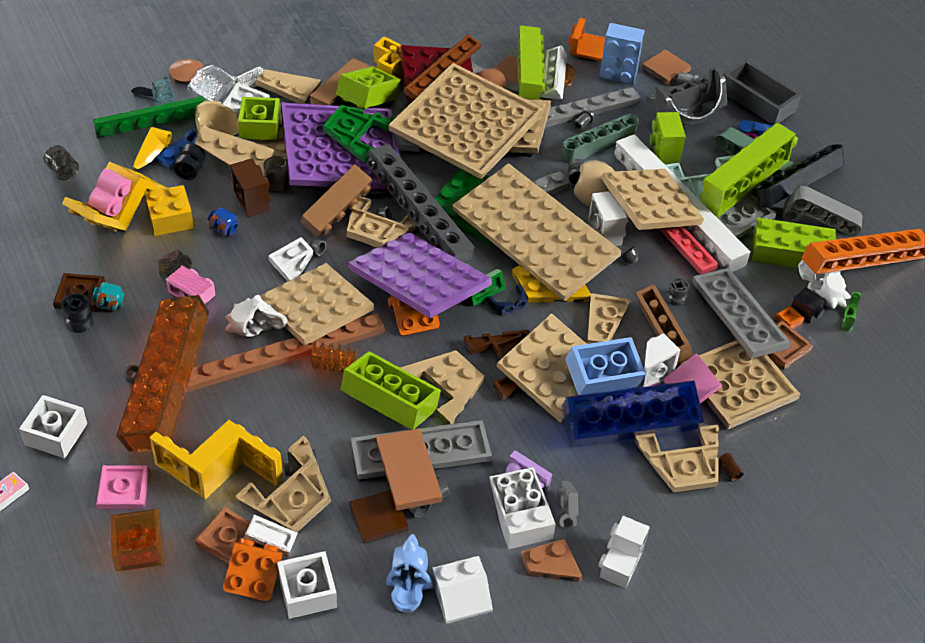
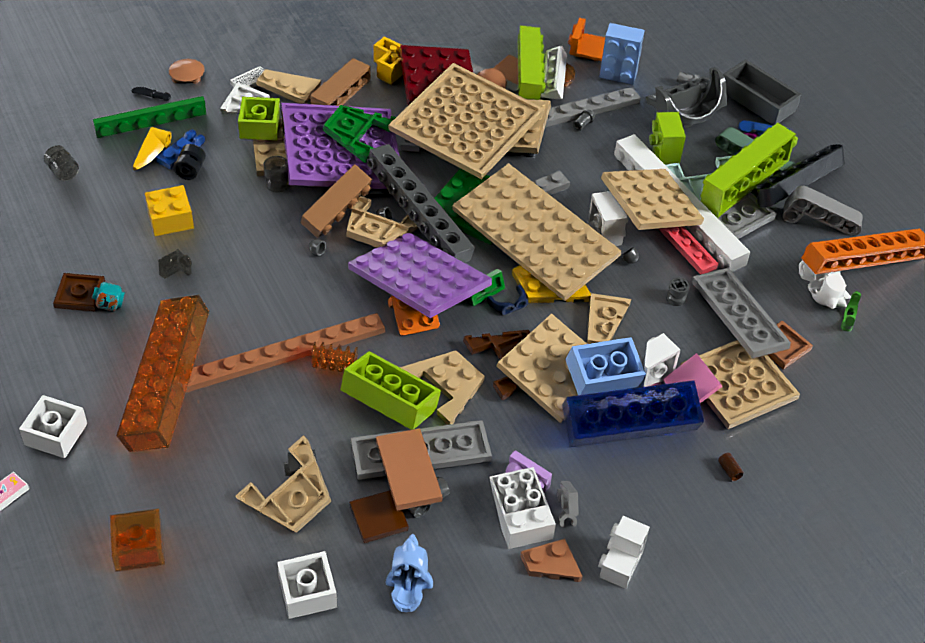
(77, 312): black wheel -> none
(109, 192): bright pink brick -> none
(123, 487): bright pink tile -> none
(129, 371): dark grey hinge -> none
(139, 185): yellow bracket -> none
(169, 95): clear light blue slope -> none
(188, 283): bright pink brick -> none
(212, 82): clear slope -> none
(217, 117): tan cylinder -> none
(217, 458): yellow bracket -> none
(221, 534): nougat tile -> none
(223, 222): blue head -> none
(231, 148): tan wing -> none
(250, 187): reddish brown brick -> none
(252, 570): orange bracket -> none
(253, 317): white head -> none
(267, 532): white tile -> none
(292, 259): white wing -> none
(317, 303): tan plate -> none
(368, 87): lime brick -> none
(457, 54): dark orange tile -> none
(462, 589): white slope -> none
(573, 168): dark grey wheel -> none
(590, 180): tan cylinder -> none
(599, 138): sand green beam -> none
(662, 320): medium nougat brick -> none
(666, 66): nougat tile -> none
(686, 467): tan wing -> none
(785, 242): lime brick -> none
(790, 317): orange tile -> none
(808, 304): black brick -> none

